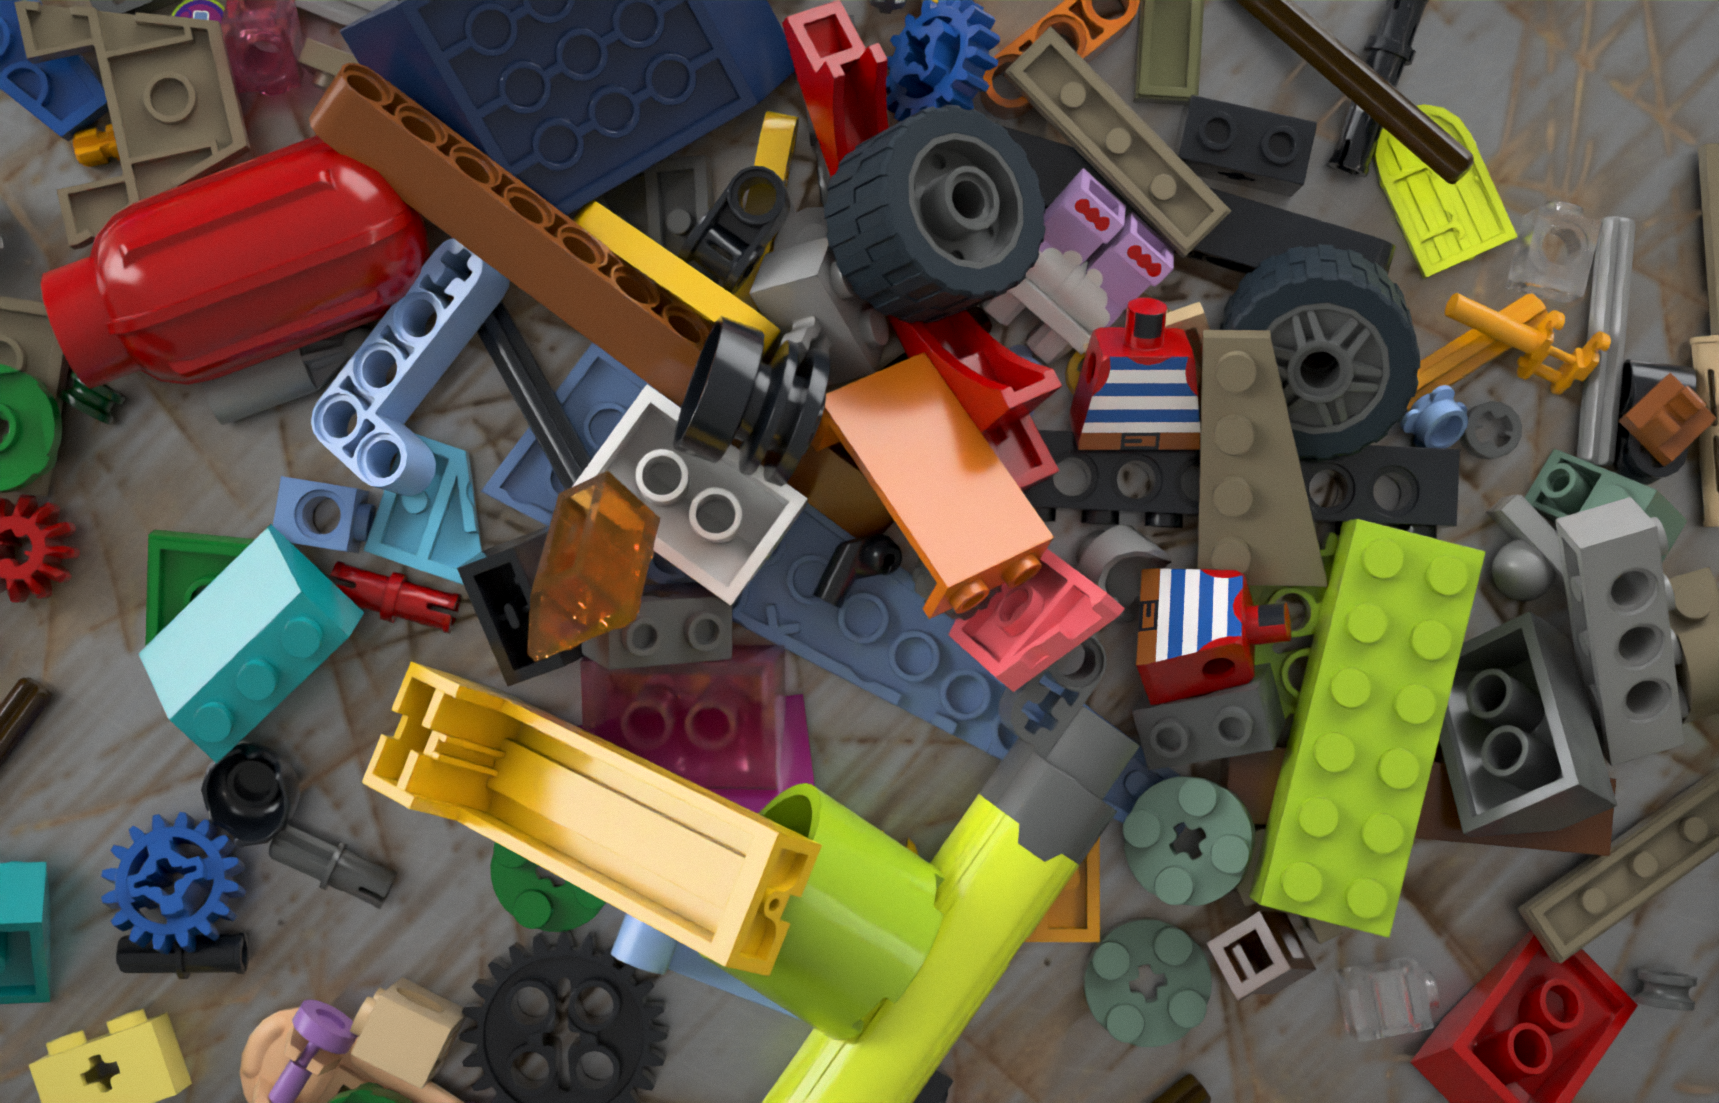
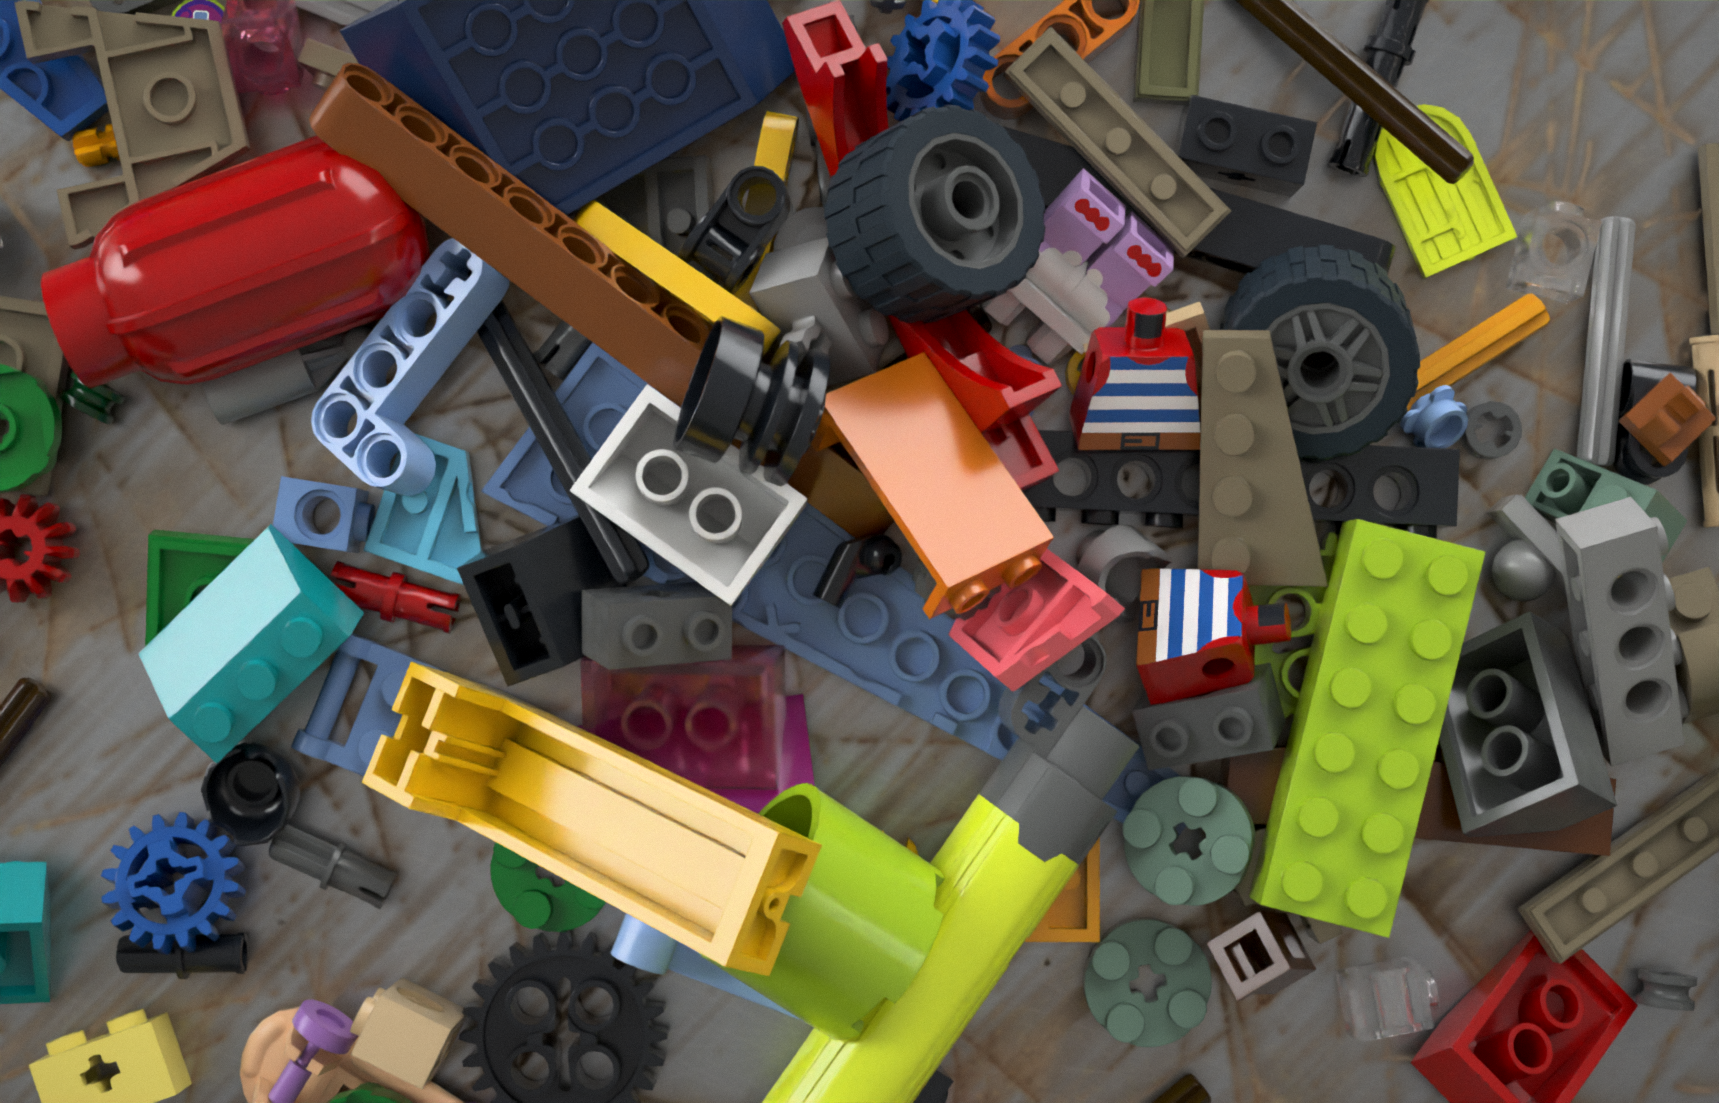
(374, 714): none -> medium blue plate
(562, 350): none -> dark grey pin
(590, 566): clear orange slope -> none
(1534, 342): light orange piece -> none

